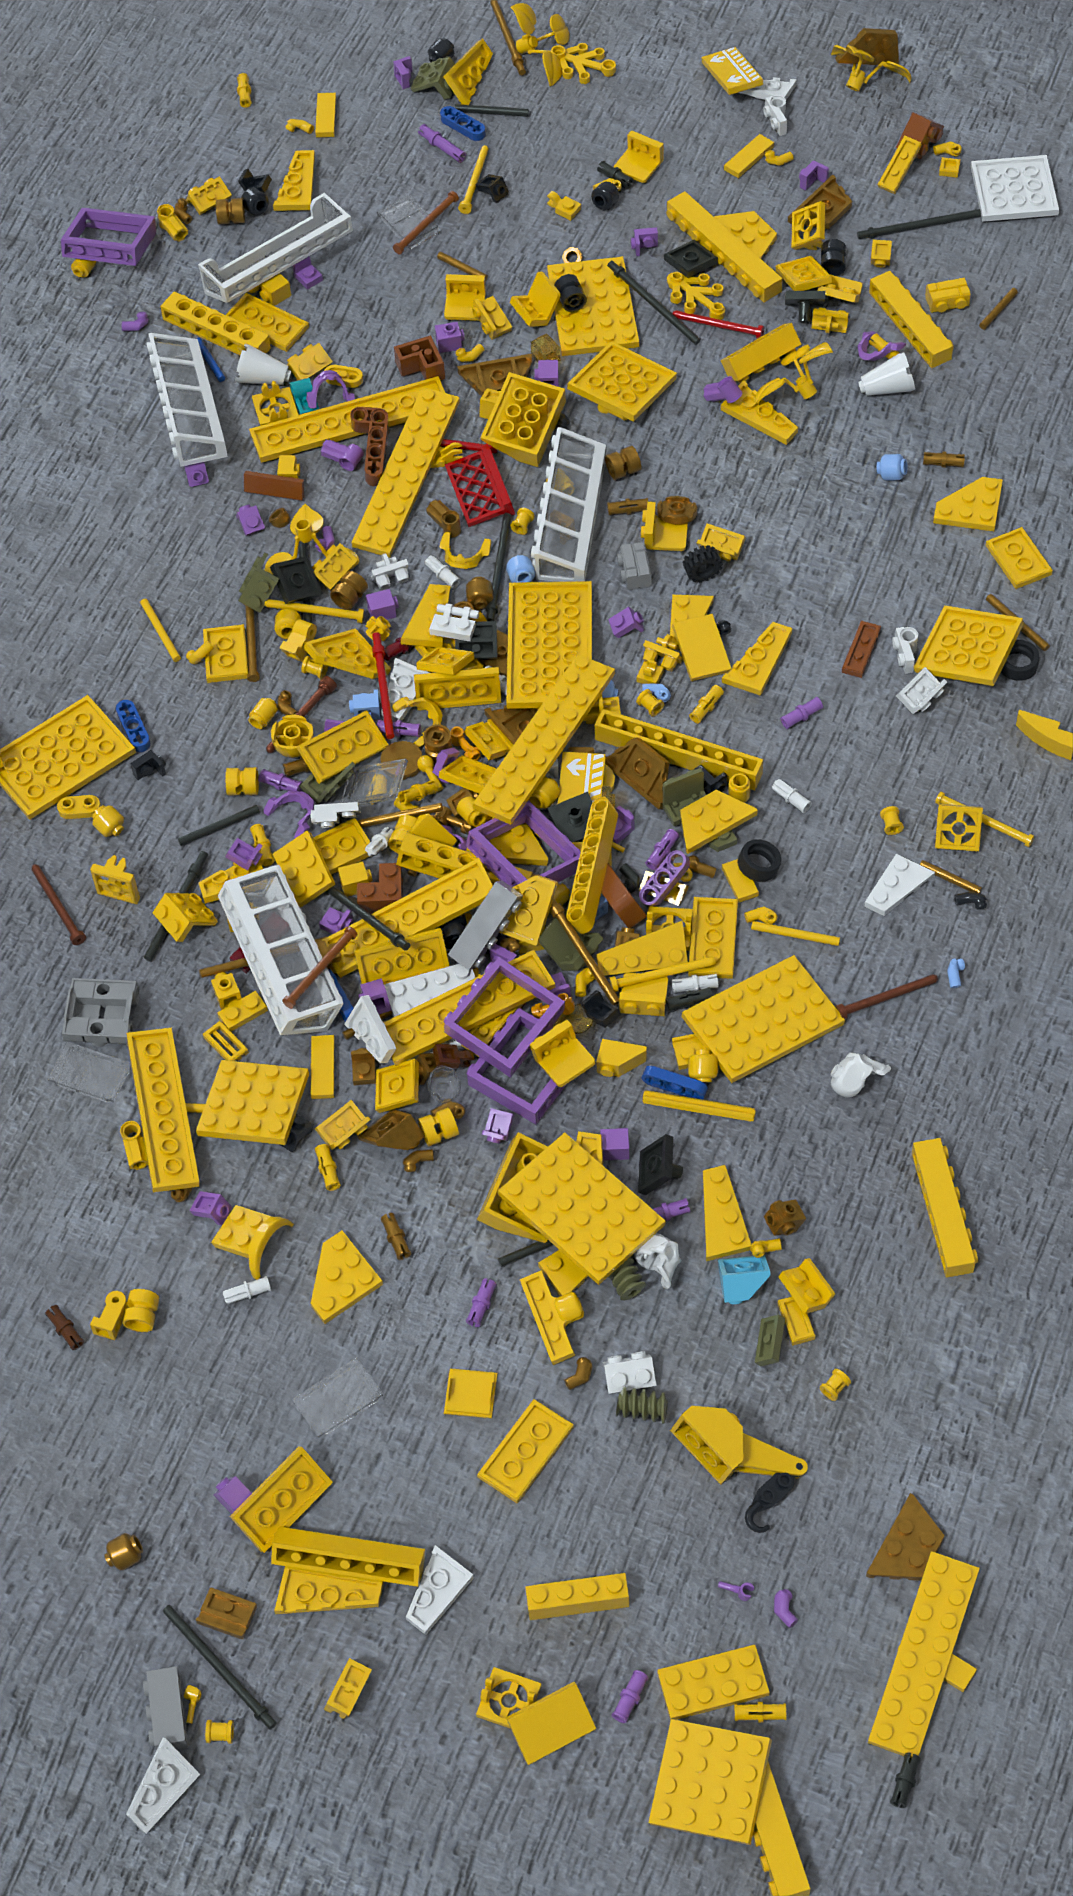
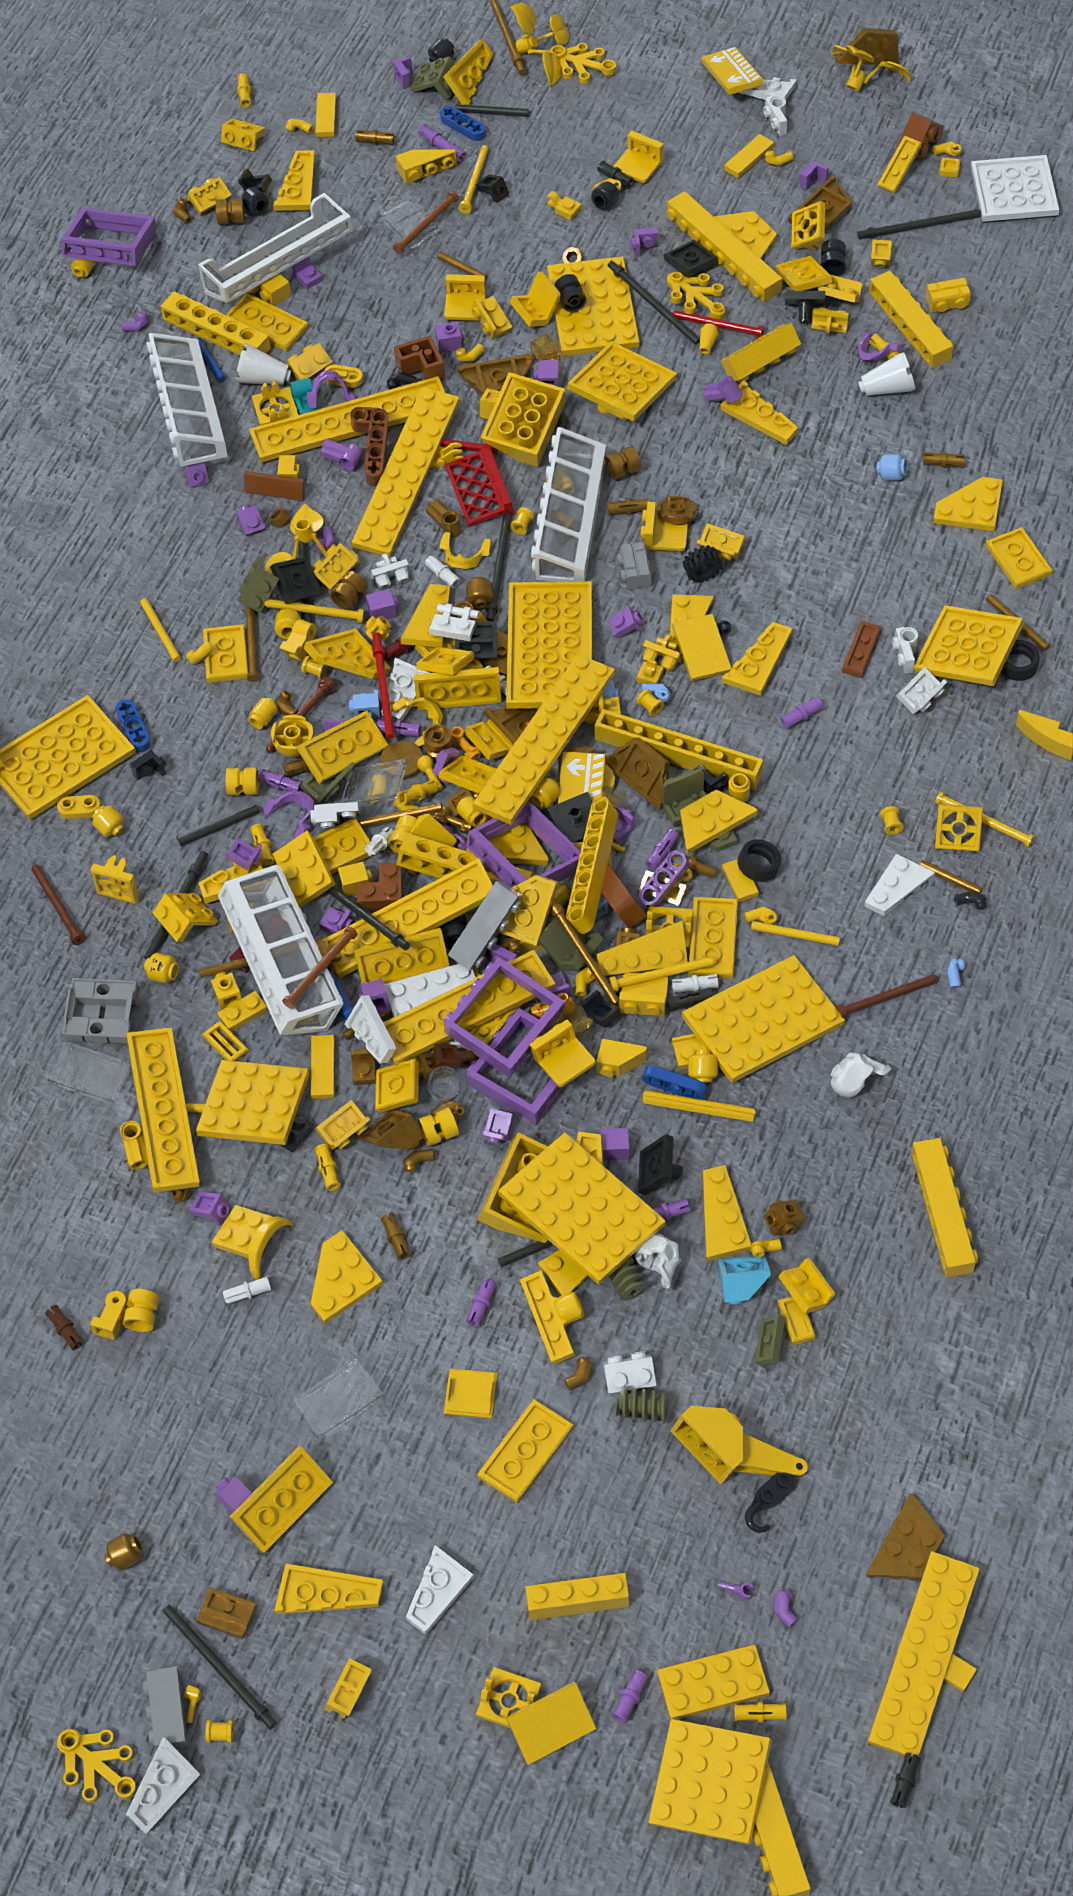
(94, 1761): none -> yellow plant
(161, 968): none -> yellow head
(171, 223): yellow piece -> none
(241, 134): none -> yellow bracket
(348, 1556): yellow brick -> none
(374, 137): none -> pearl gold pin
(400, 378): none -> black arm
(422, 163): none -> yellow slope
(520, 569): light blue head -> none
(632, 878): pearl dark grey arm -> none
(706, 704): yellow pin -> none
(708, 336): none -> yellow cone
(791, 795): white axle -> none
(804, 383): yellow plant -> none
(835, 1384): yellow bush -> none
(998, 308): pearl gold bar -> none

